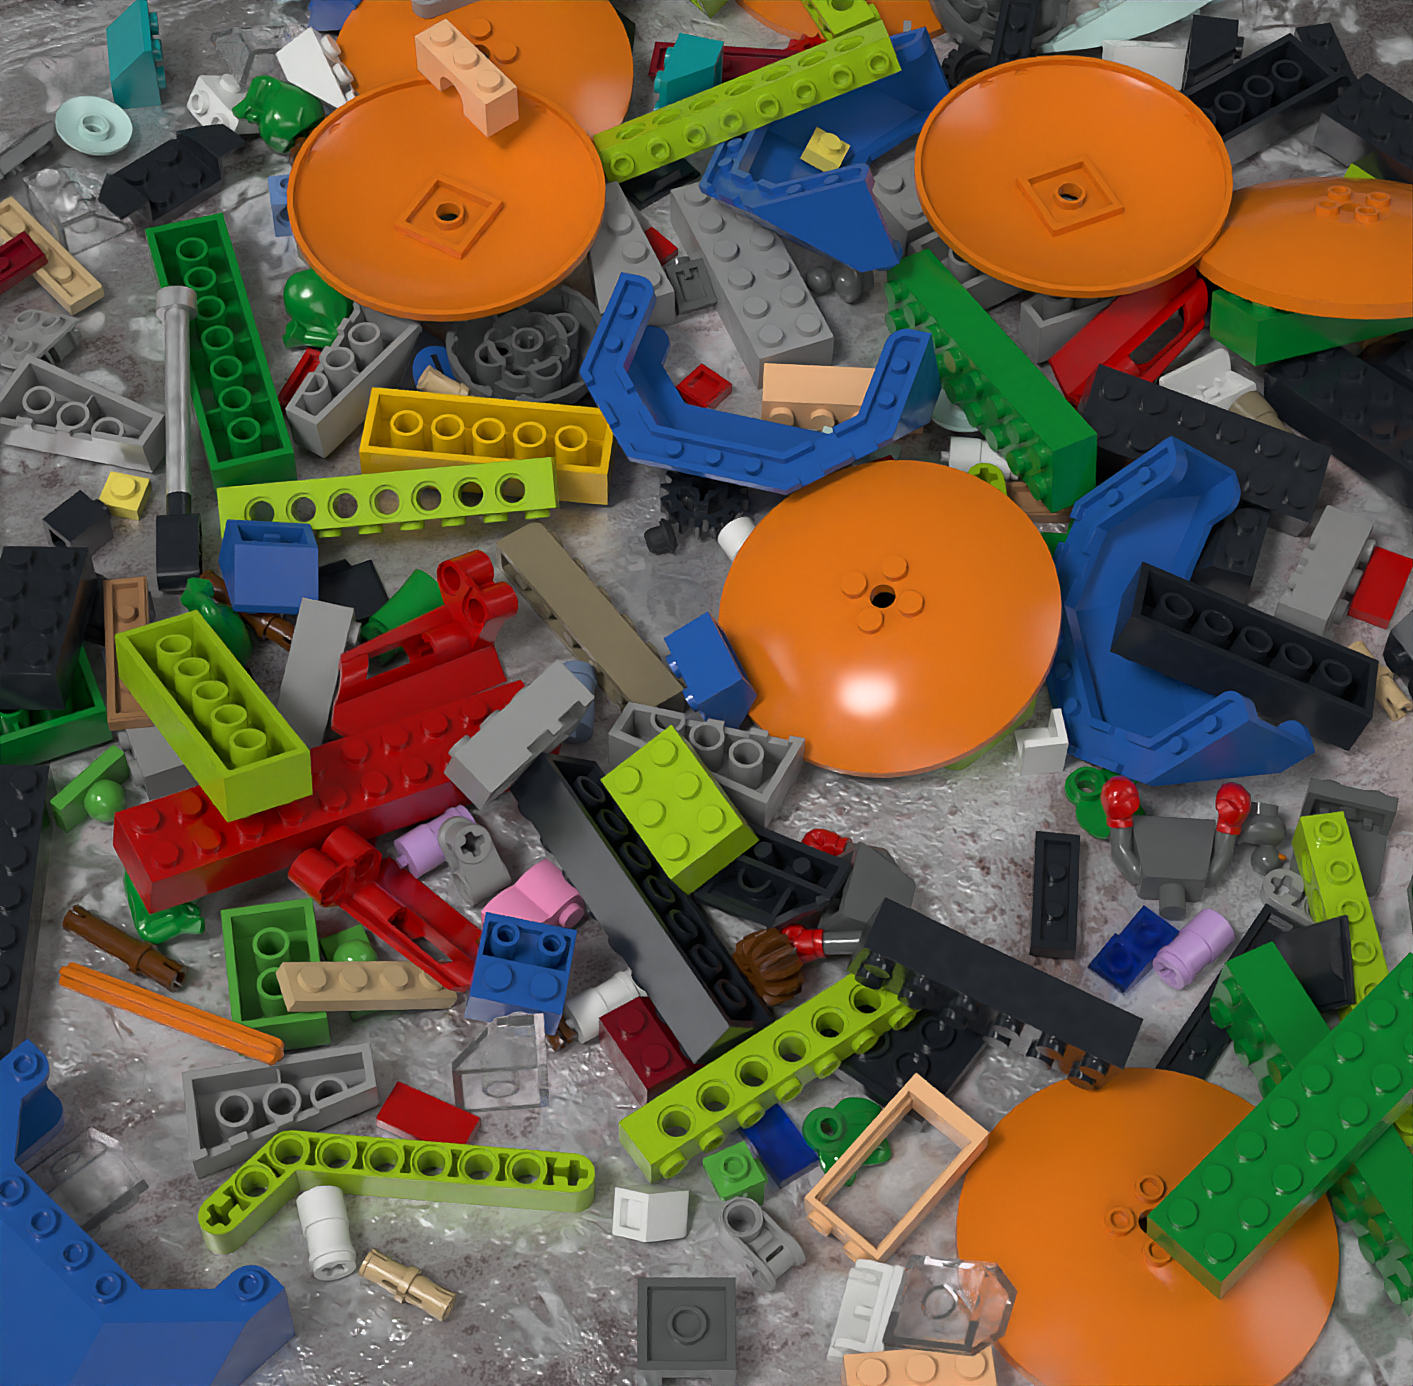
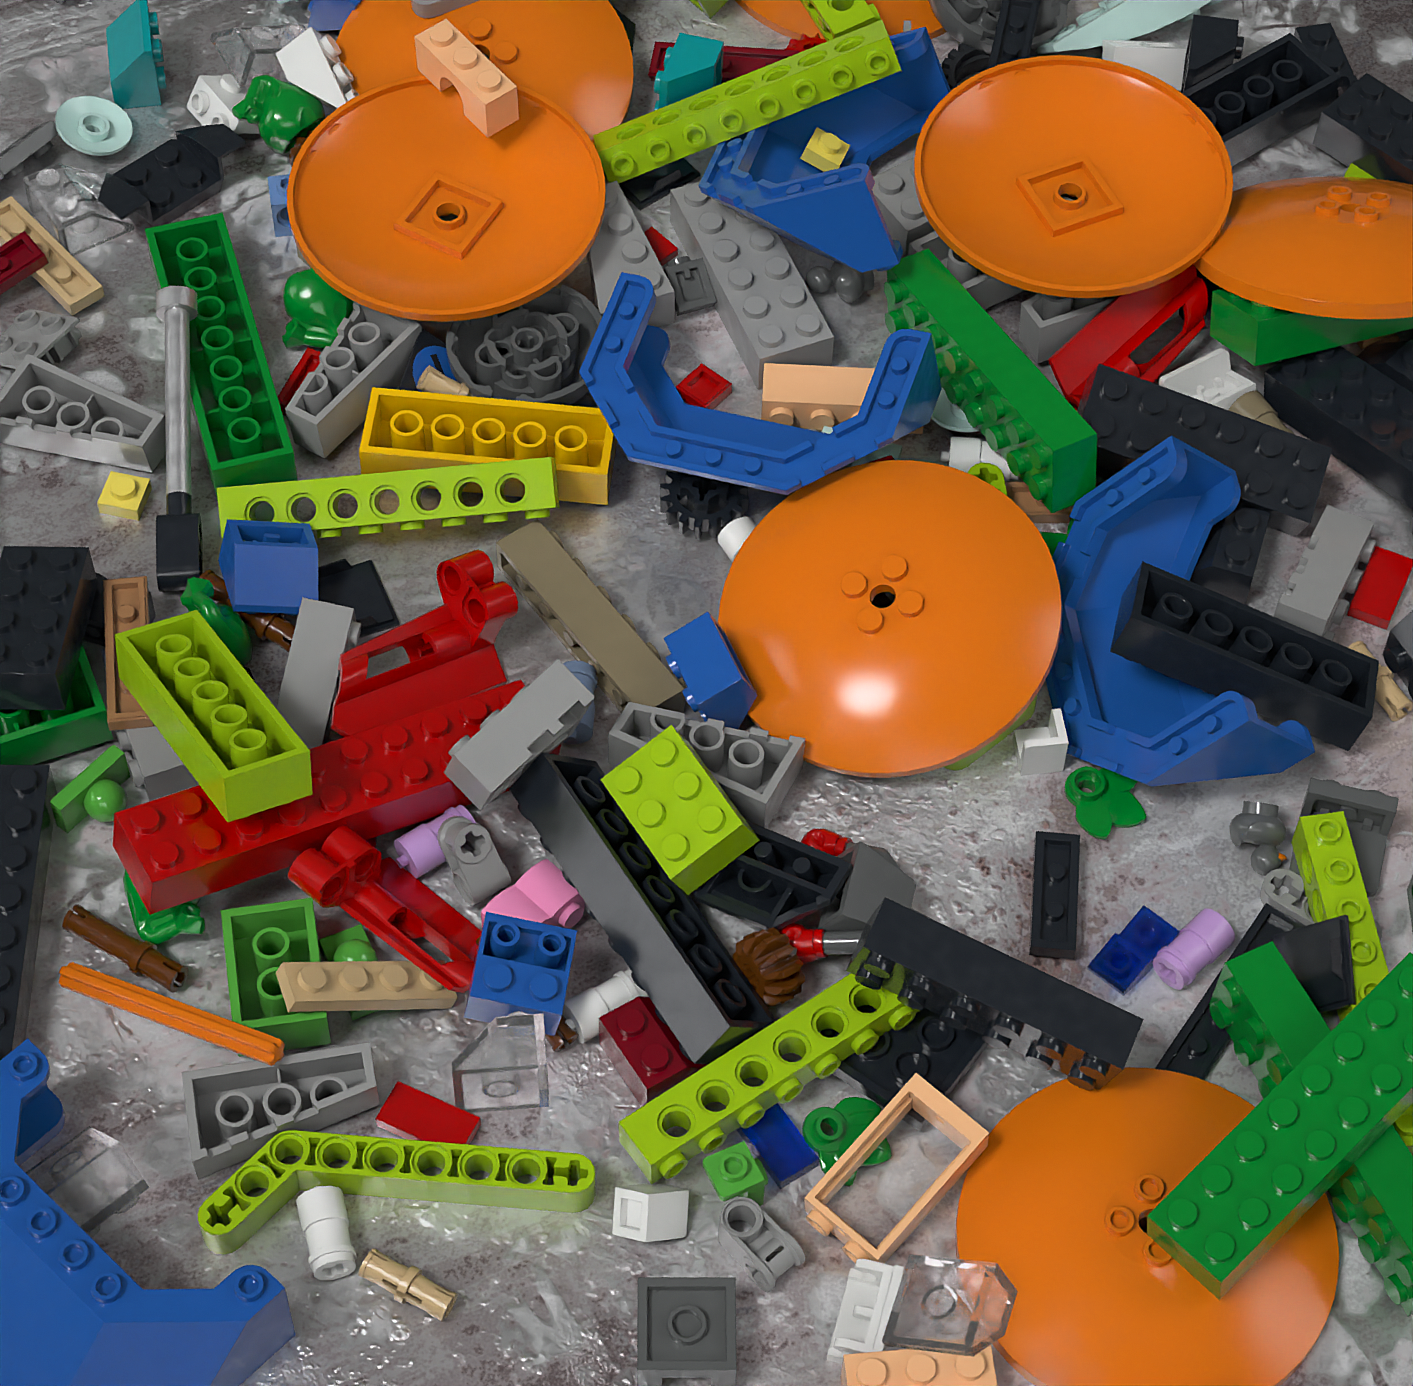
(79, 523): black brick -> none
(414, 598): green plant -> none
(661, 537): black piece -> none
(1172, 855): dark grey torso -> none

